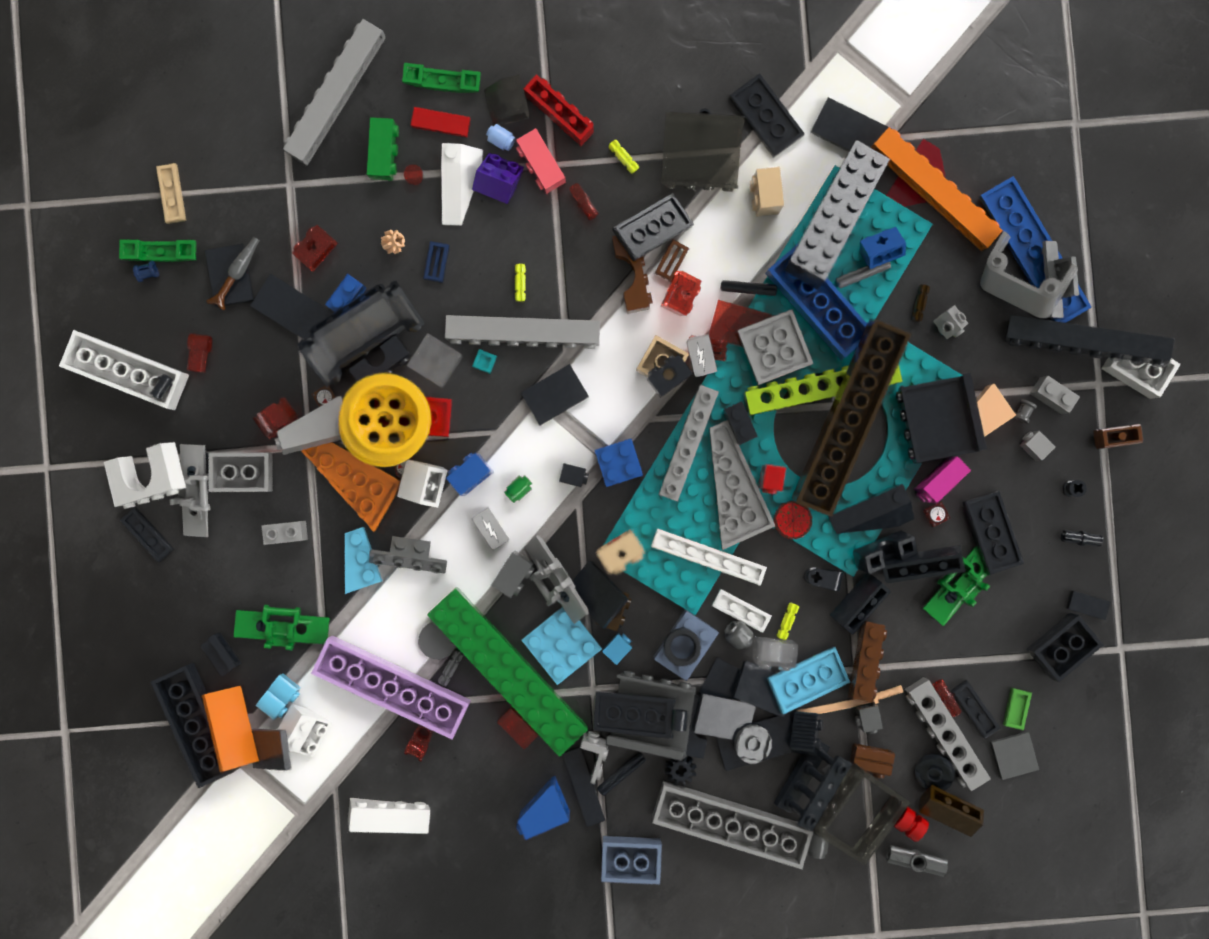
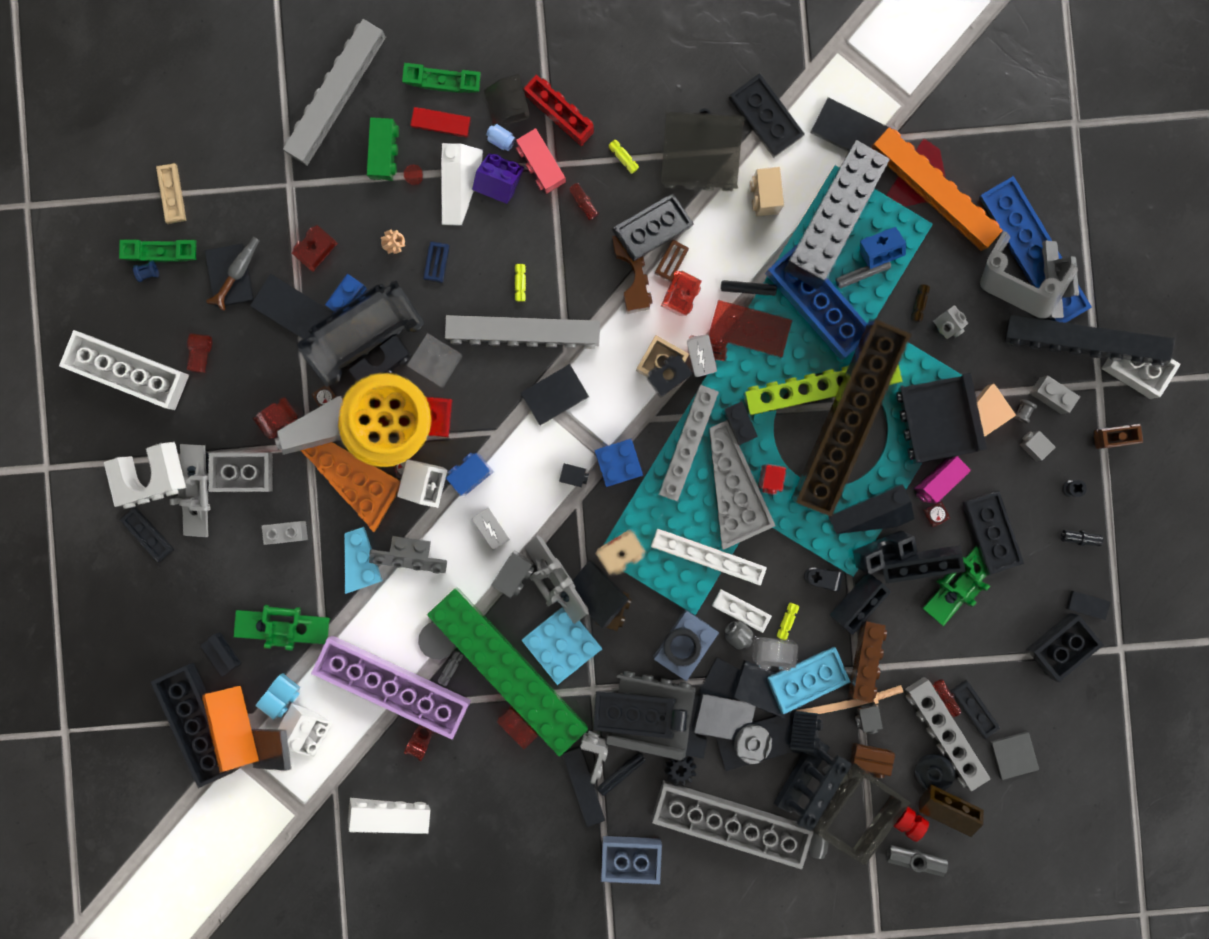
(161, 386): black pin -> none
(484, 361): teal tile -> none
(518, 488): green brick -> none
(544, 811): blue slope -> none
(617, 648): dark azure brick -> none
(775, 347): light grey plate -> none
(792, 520): tile -> none
(1017, 708): bright green tile -> none

